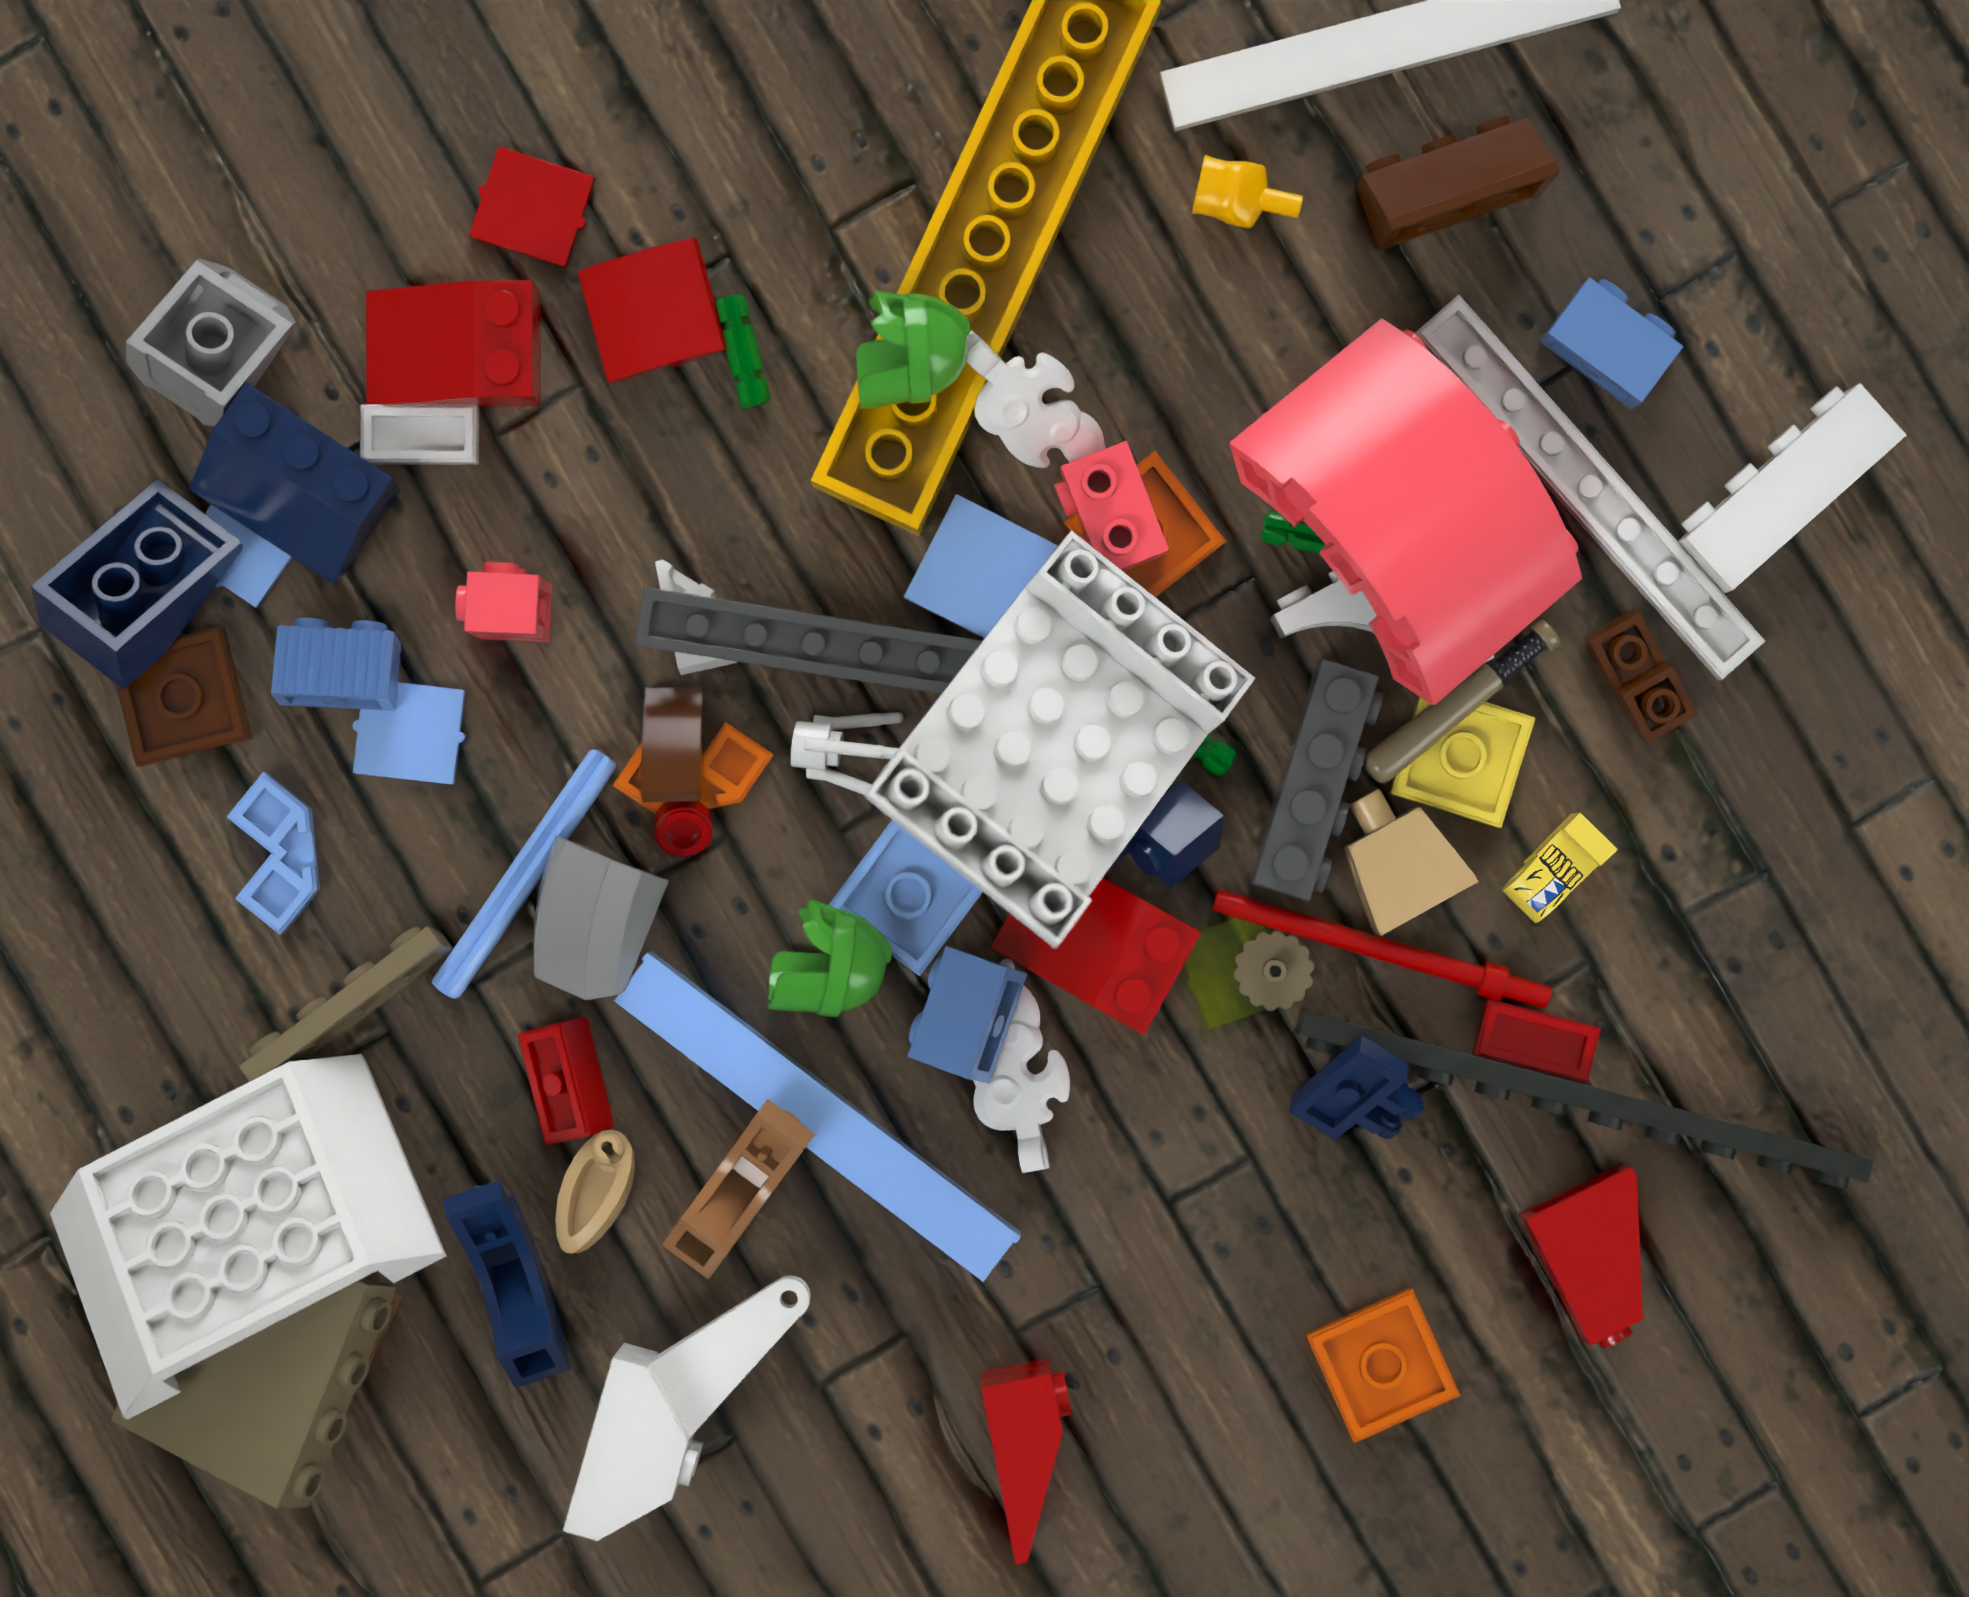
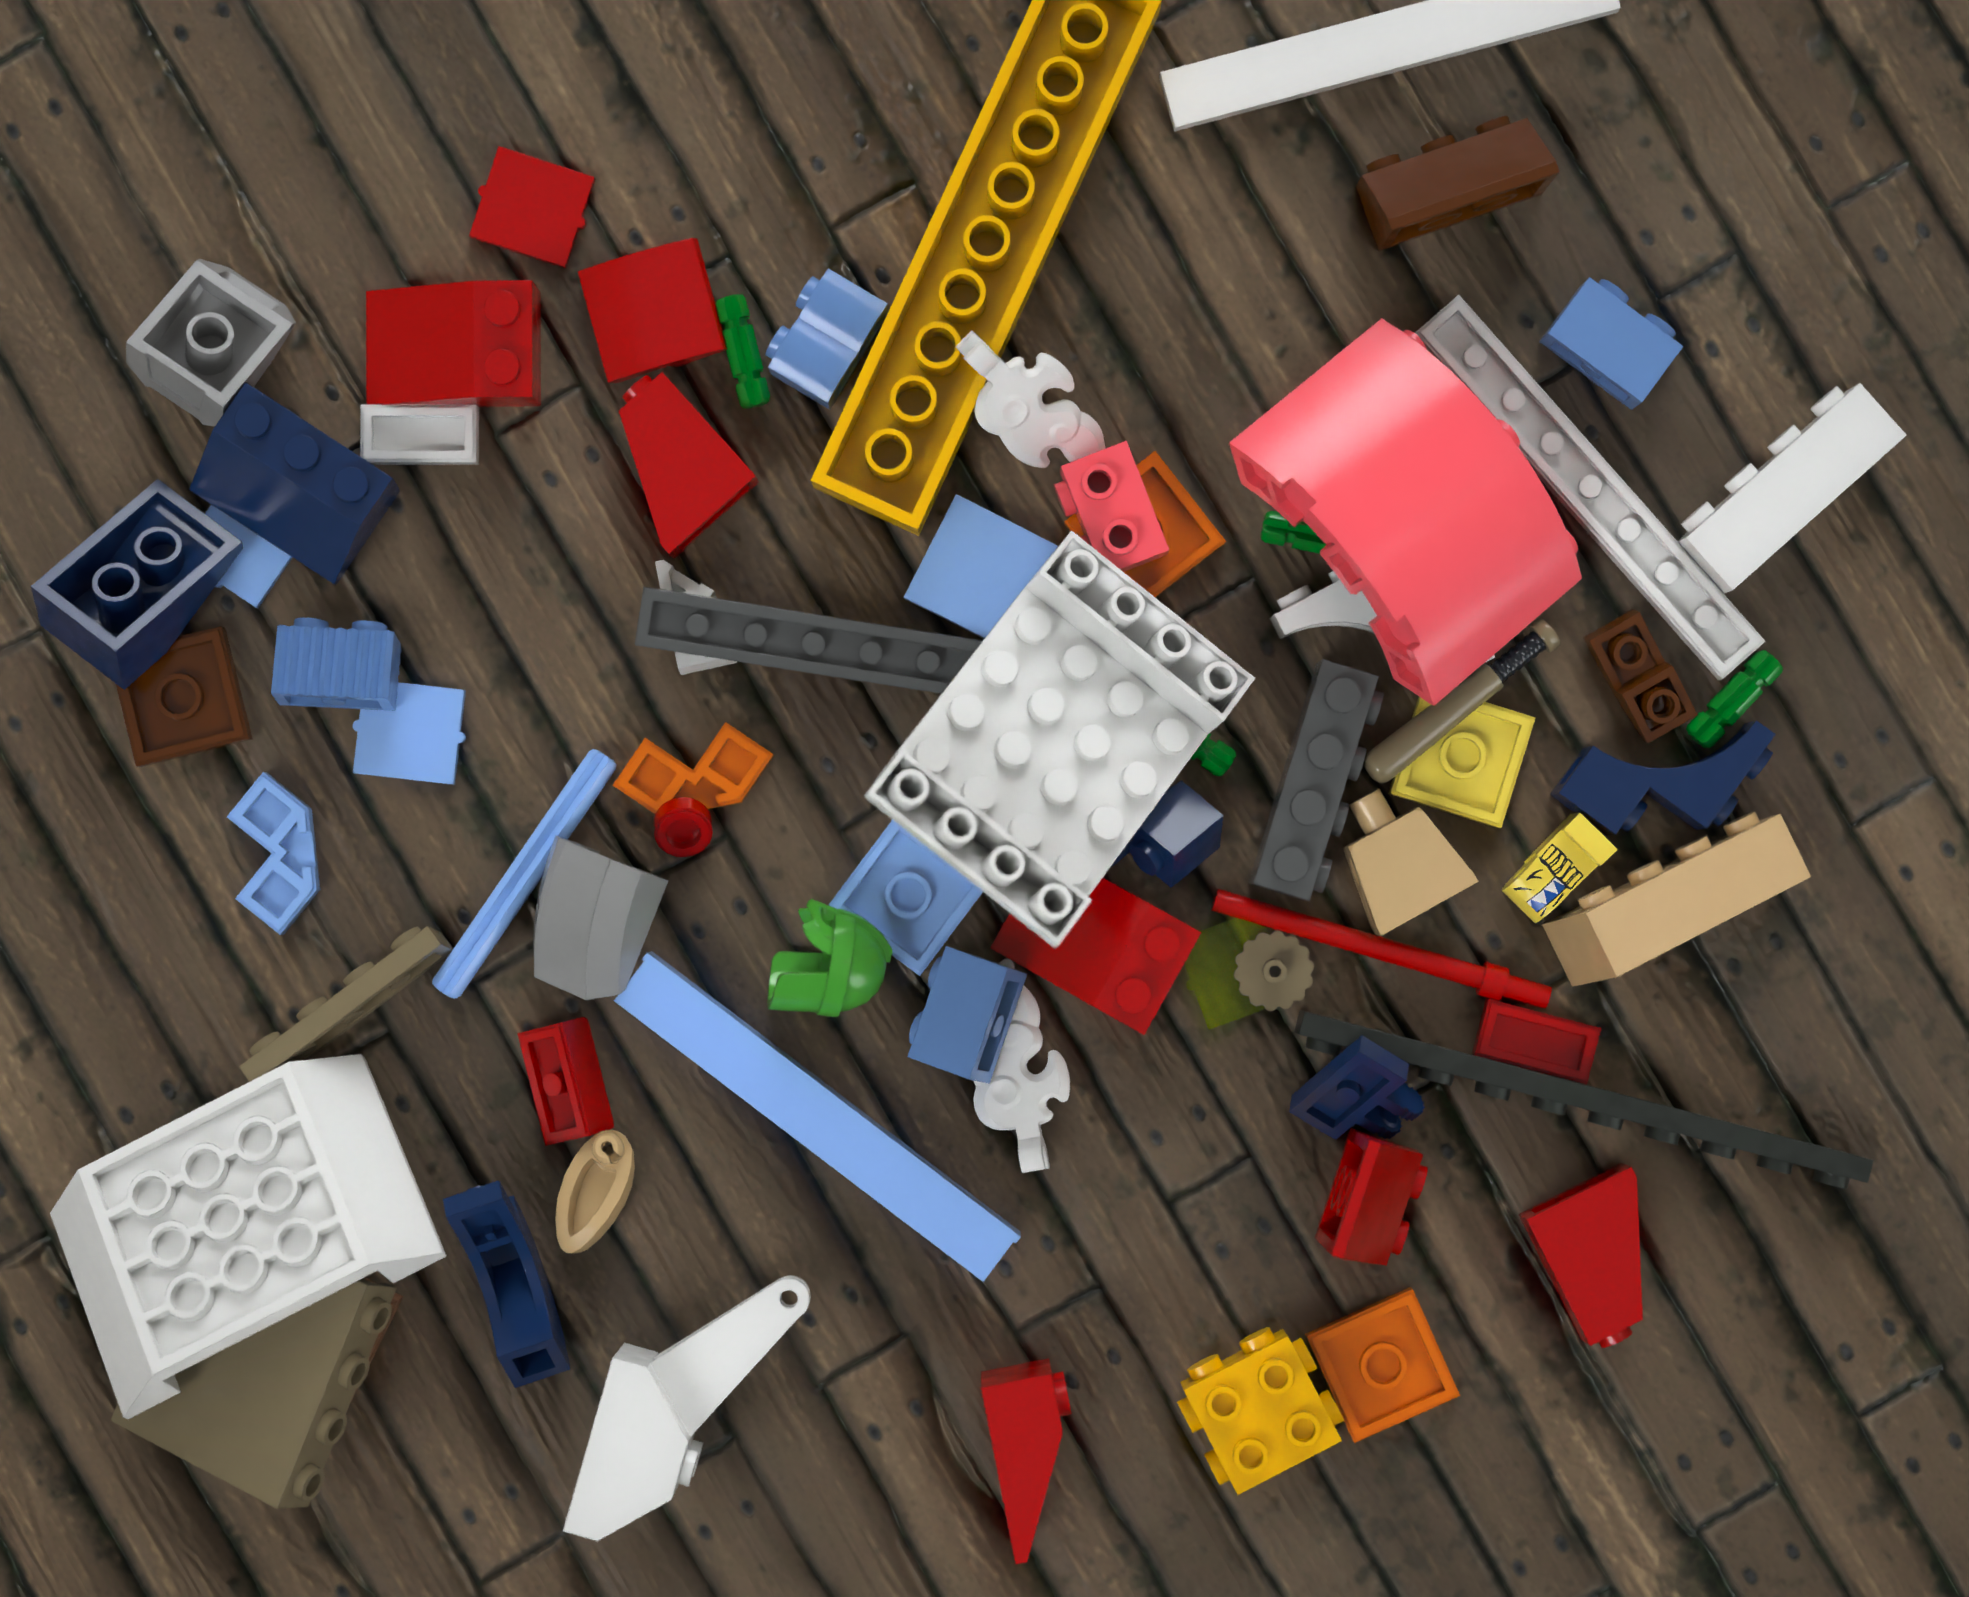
(505, 604): coral brick -> none
(672, 744): reddish brown slope -> none
(681, 462): none -> red slope
(738, 1188): medium nougat arch -> none
(818, 746): white plant -> none
(827, 337): none -> medium blue brick
(919, 352): bright green helmet -> none
(1239, 193): yellow piece -> none
(1259, 1409): none -> yellow brick
(1370, 1198): none -> red slope
(1677, 900): none -> tan wedge
(1698, 793): none -> dark blue arch
(1734, 698): none -> green axle

